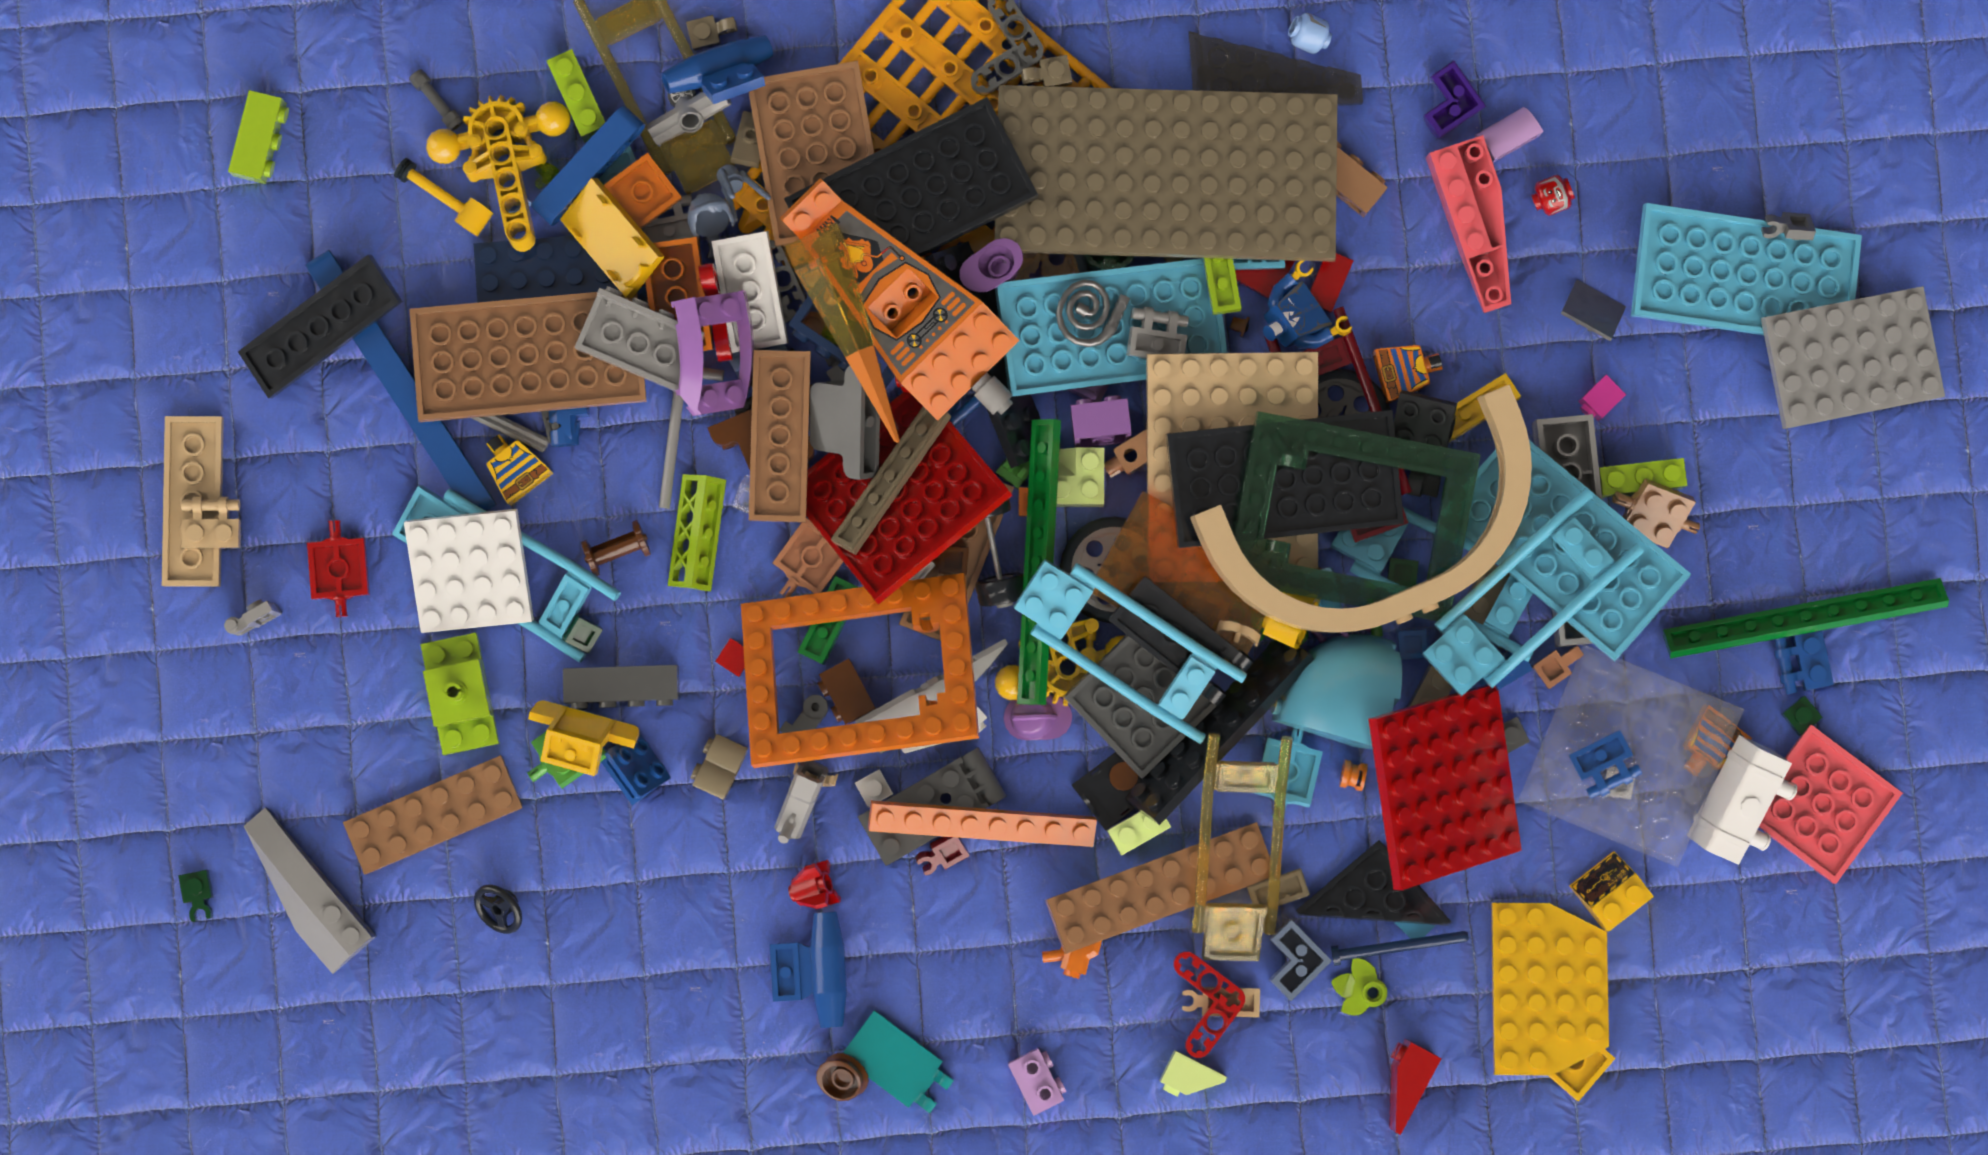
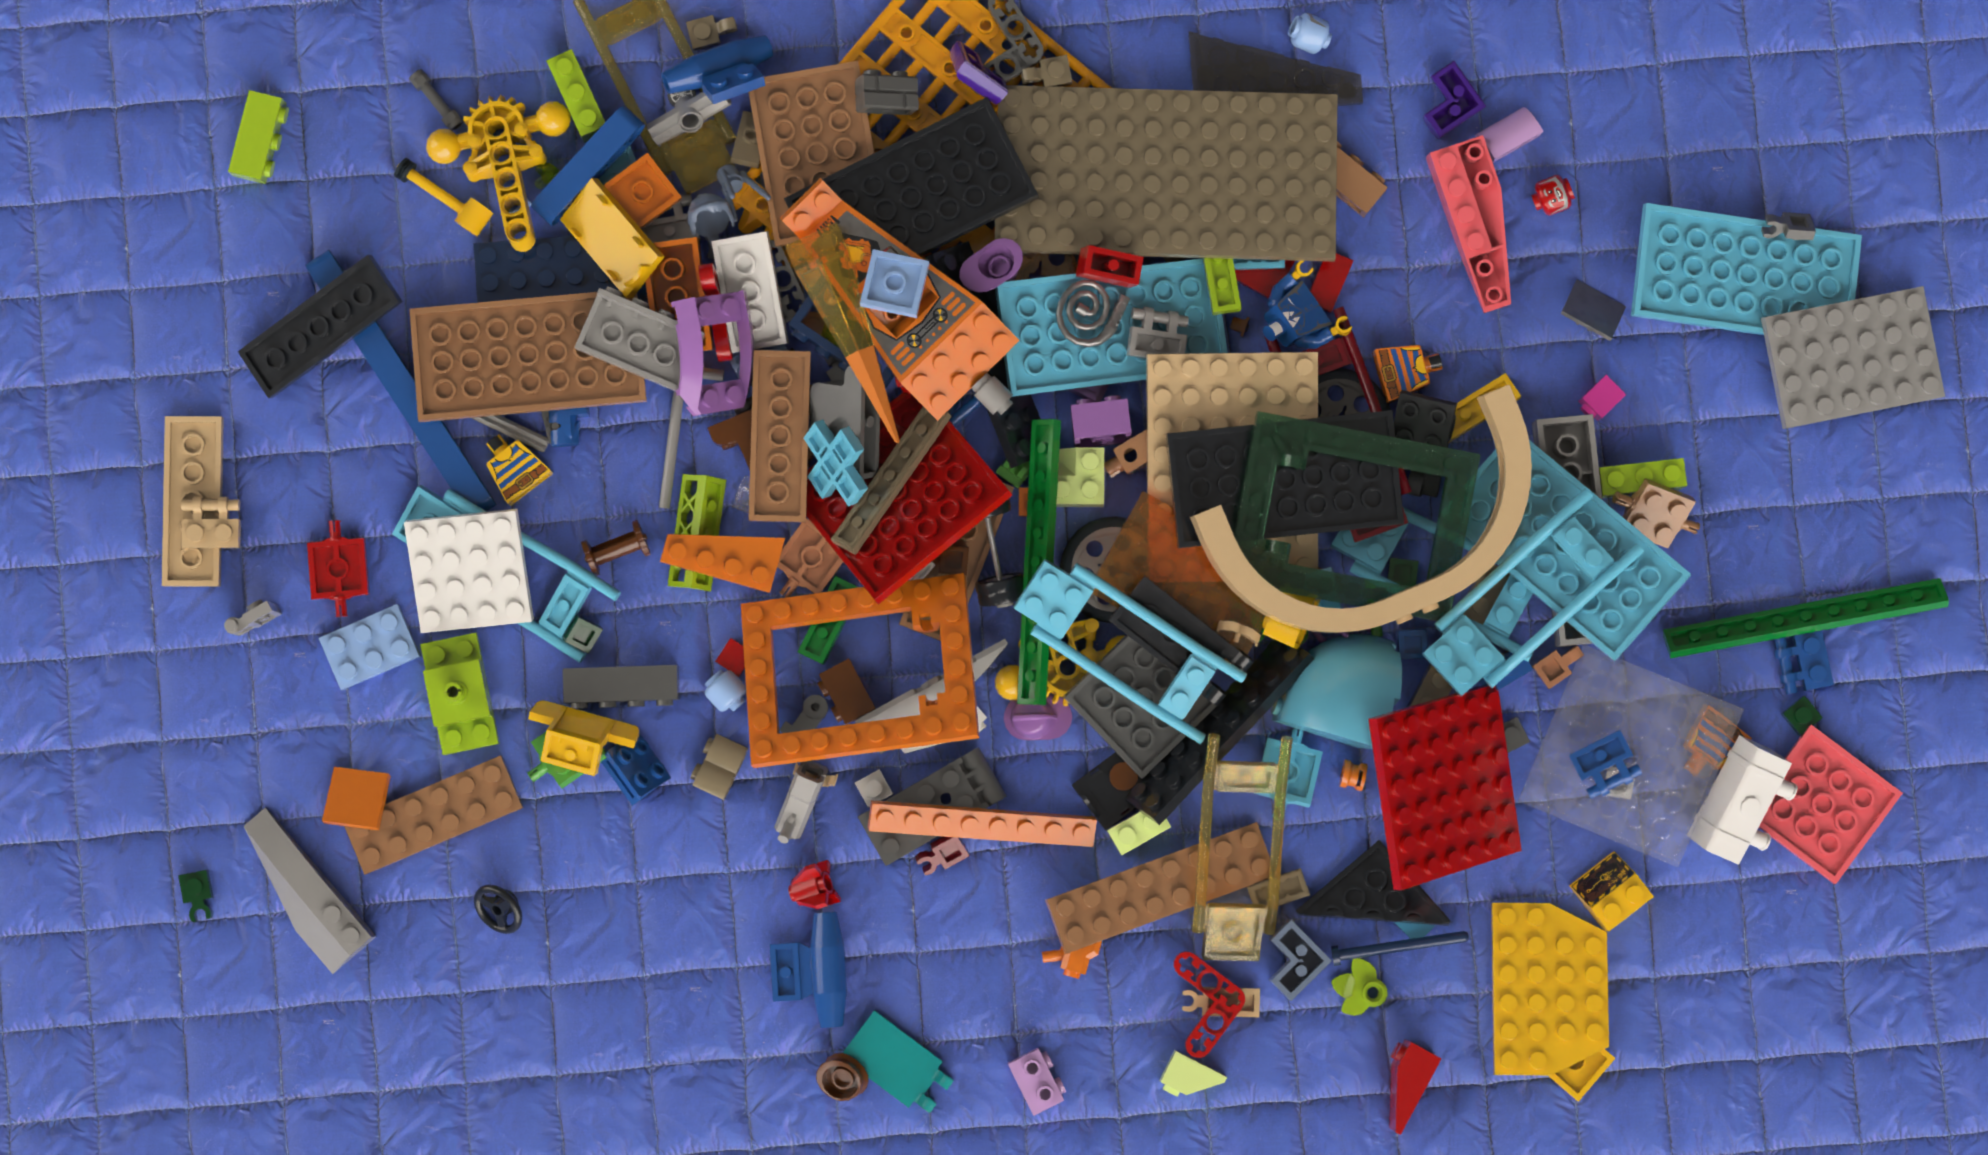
(356, 798): none -> orange tile
(369, 647): none -> light blue plate
(725, 691): none -> light blue head
(729, 558): none -> orange wing
(835, 462): none -> medium azure plate
(886, 93): none -> dark grey brick
(894, 283): none -> light blue plate
(975, 75): none -> dark purple brick
(1109, 266): none -> red brick

